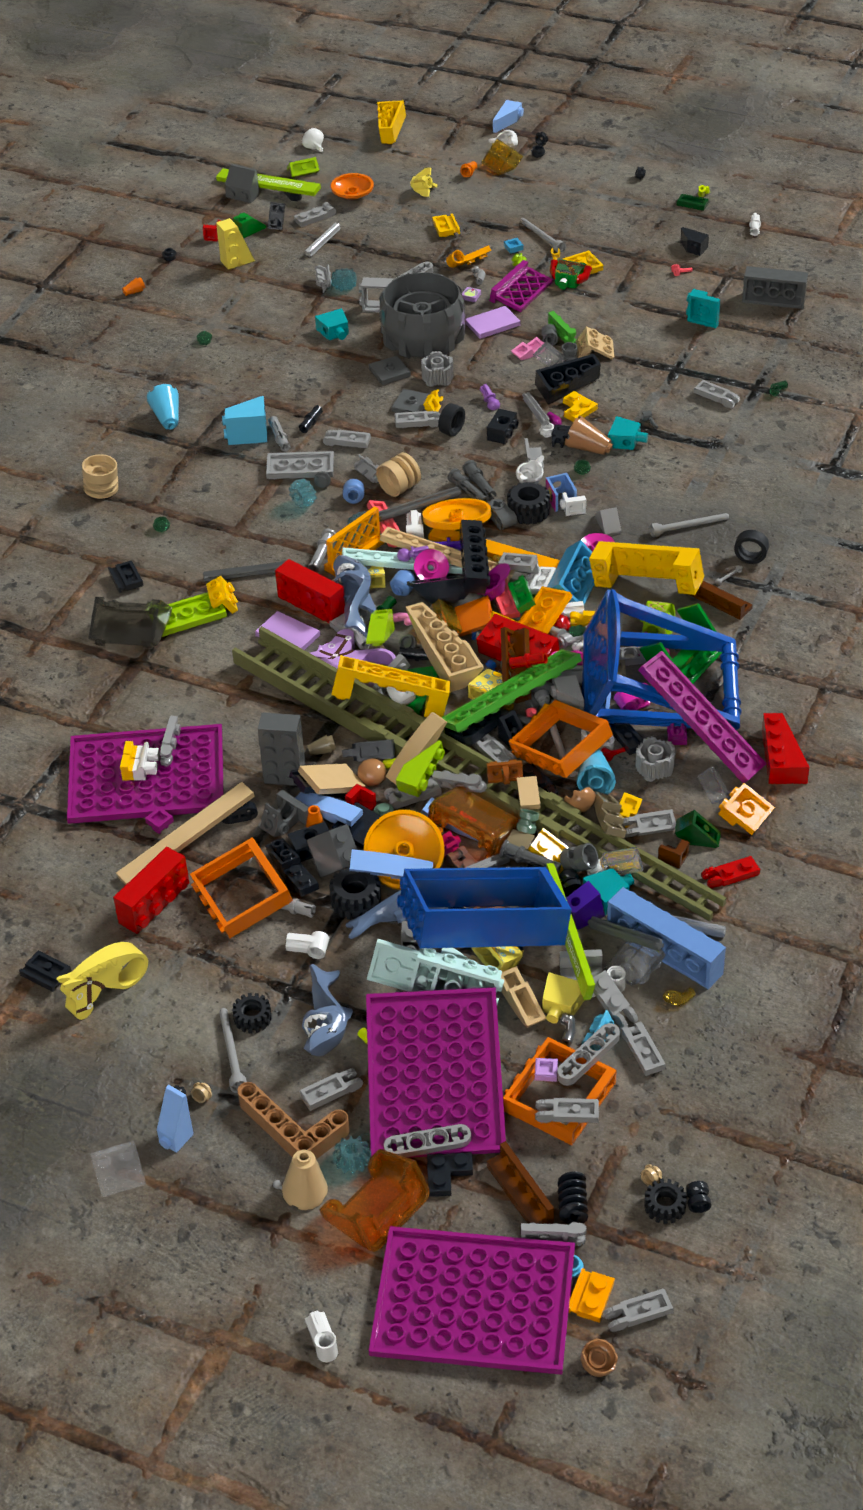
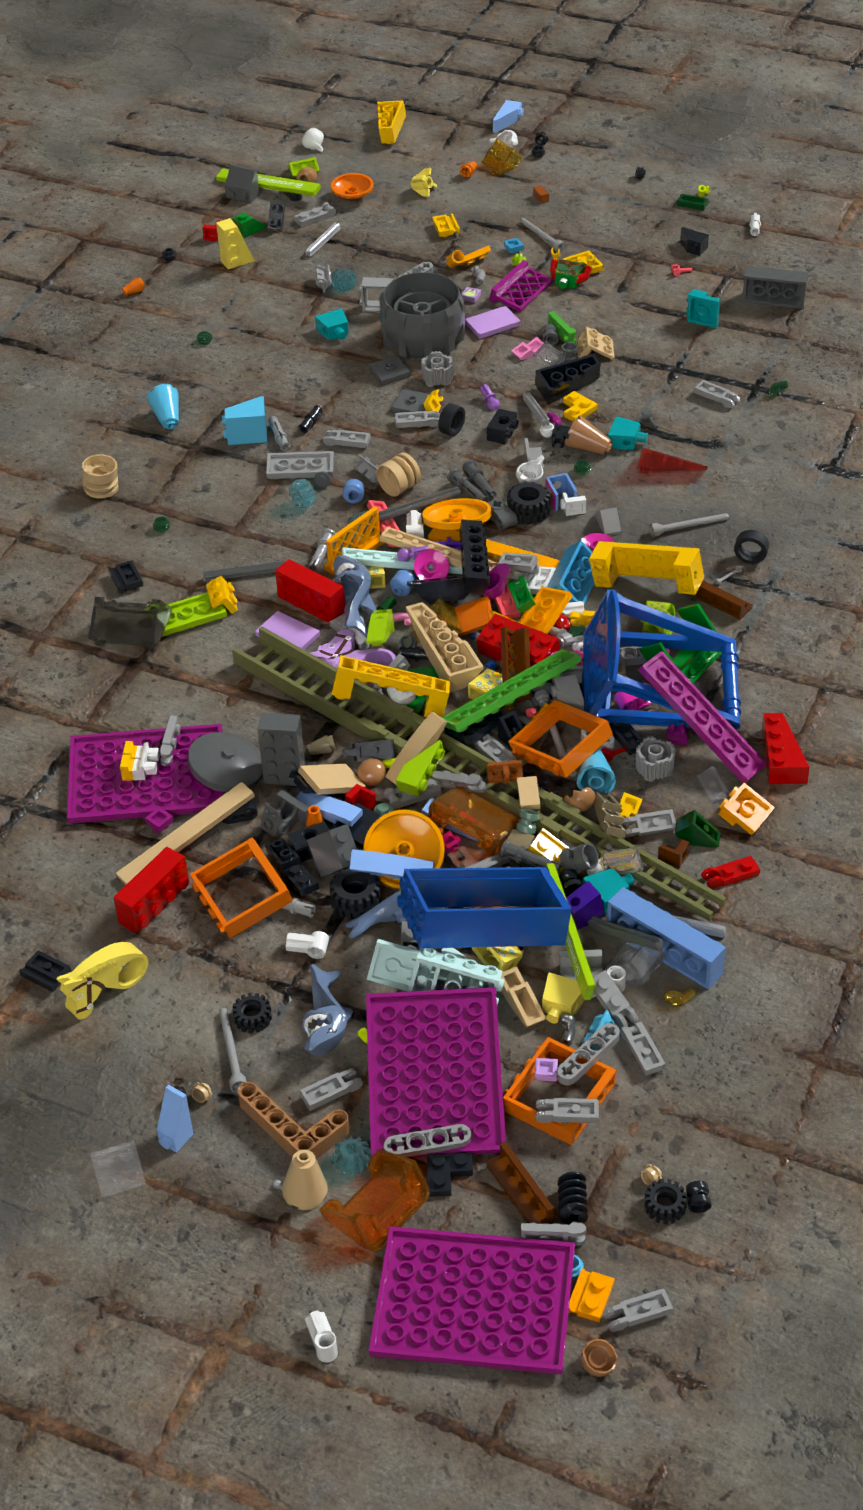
(224, 761): none -> dark grey dish
(307, 174): none -> medium nougat head
(528, 660): red pin -> none
(540, 194): none -> dark orange piece
(656, 462): none -> clear red wedge

